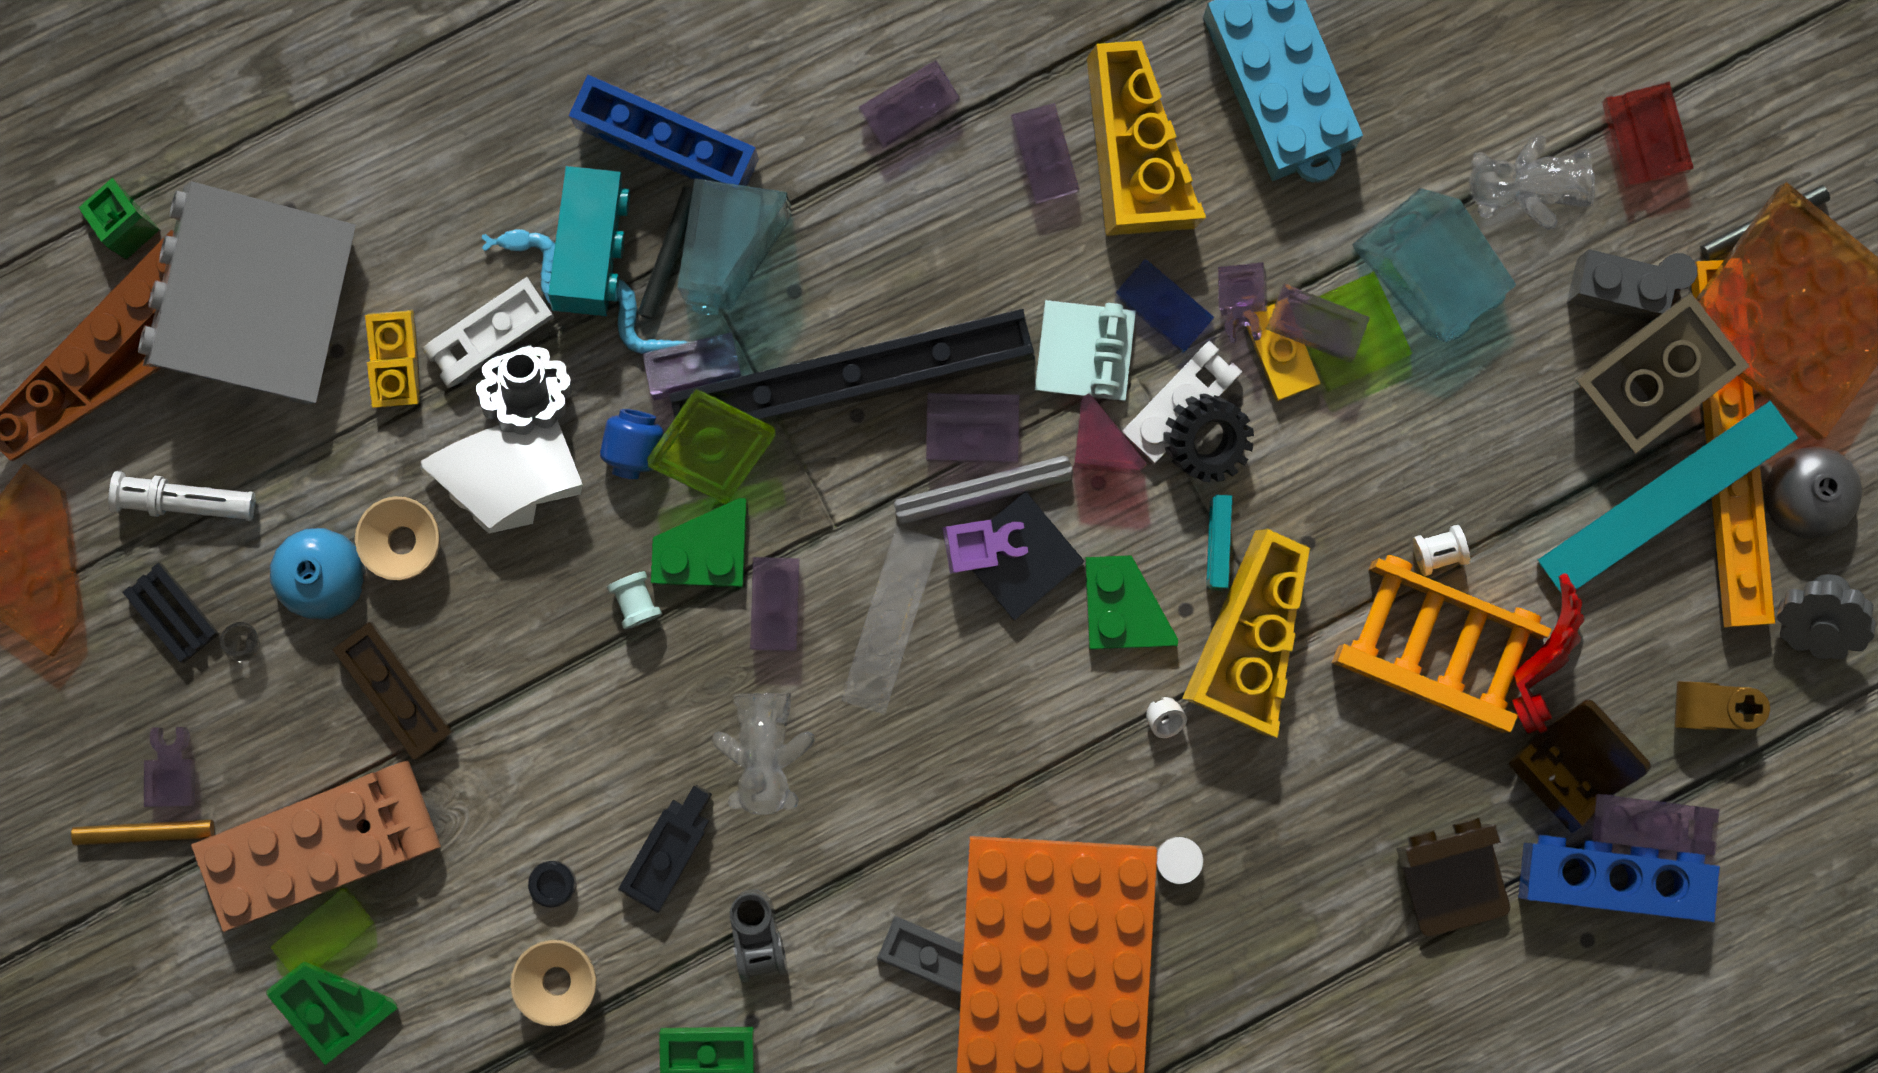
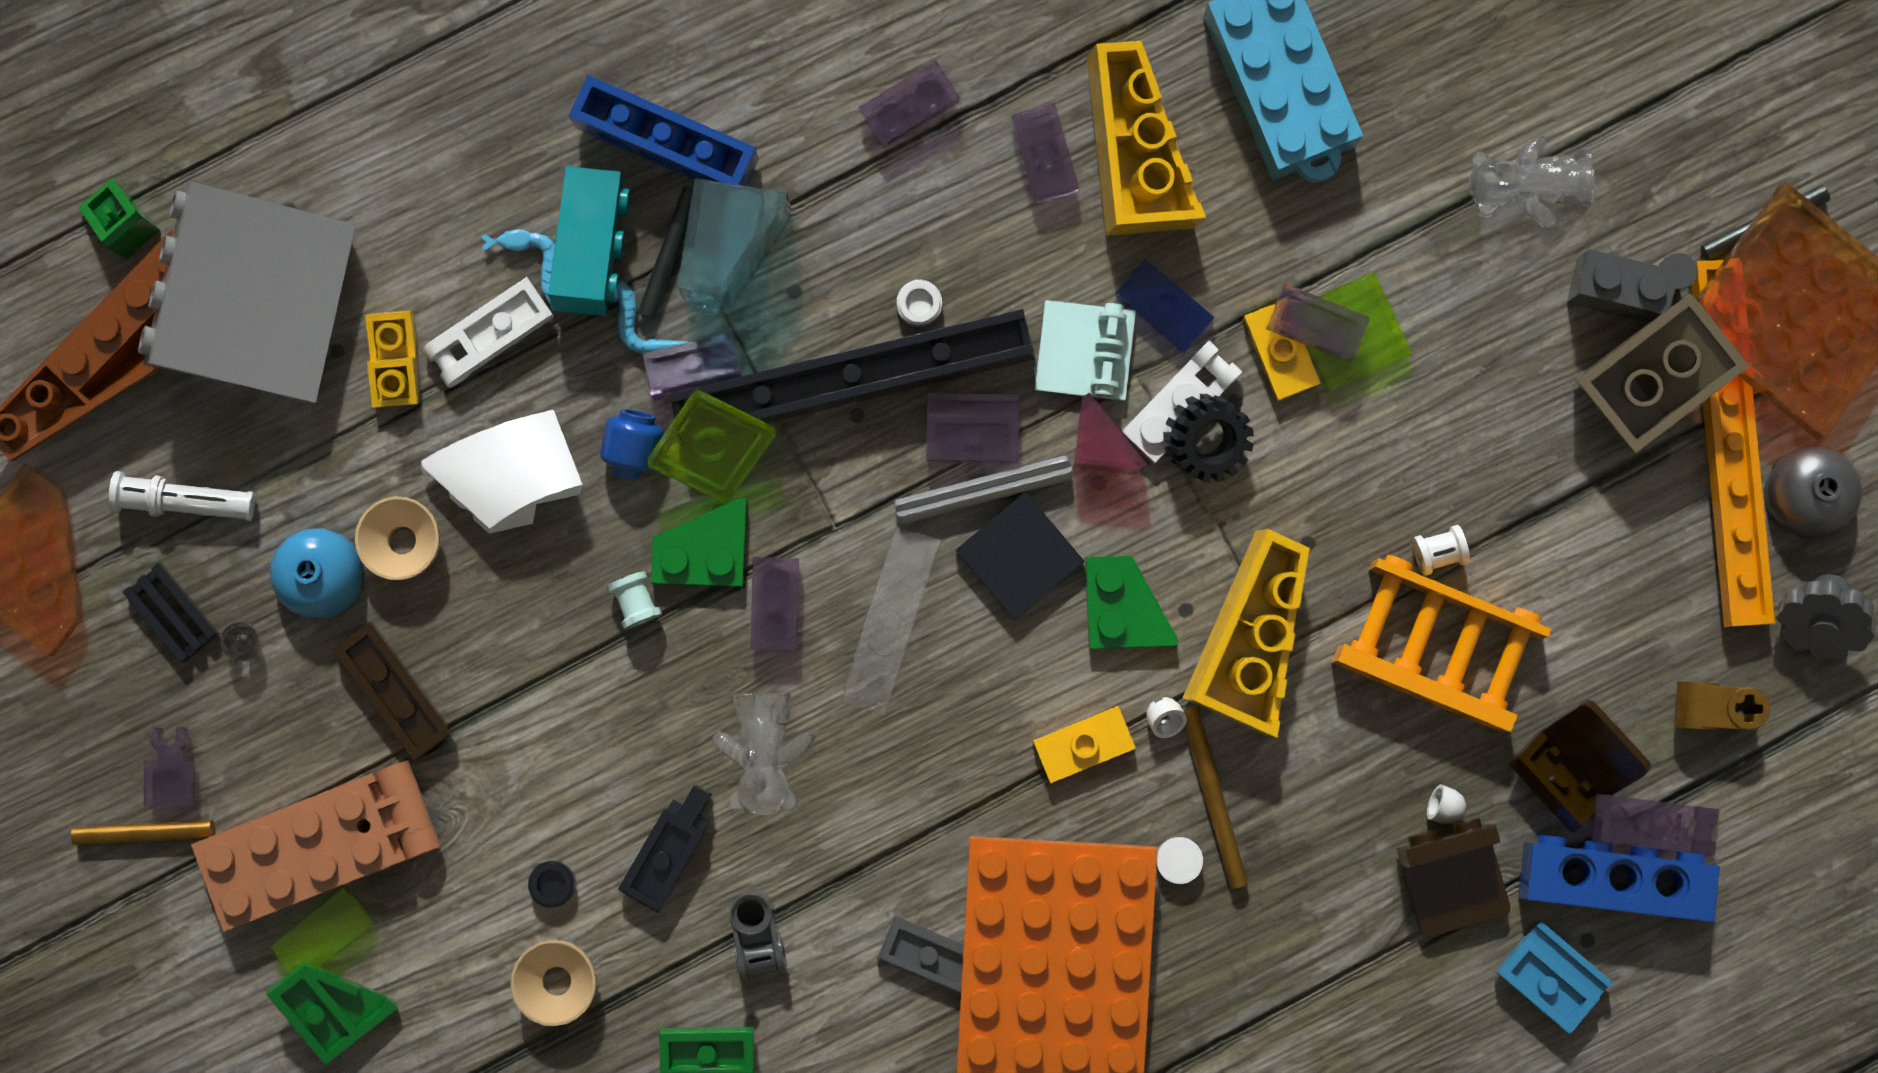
(524, 389): plant -> none
(919, 303): none -> white tile
(976, 546): medium lavender plate -> none
(1084, 744): none -> yellow plate
(1215, 799): none -> pearl gold bar
(1219, 542): teal tile -> none
(1240, 295): clear purple plate -> none
(1436, 263): clear light blue slope -> none
(1446, 805): none -> white hinge
(1548, 660): red plant -> none
(1553, 977): none -> dark azure plate
(1647, 134): clear red plate -> none
(1669, 497): teal tile -> none

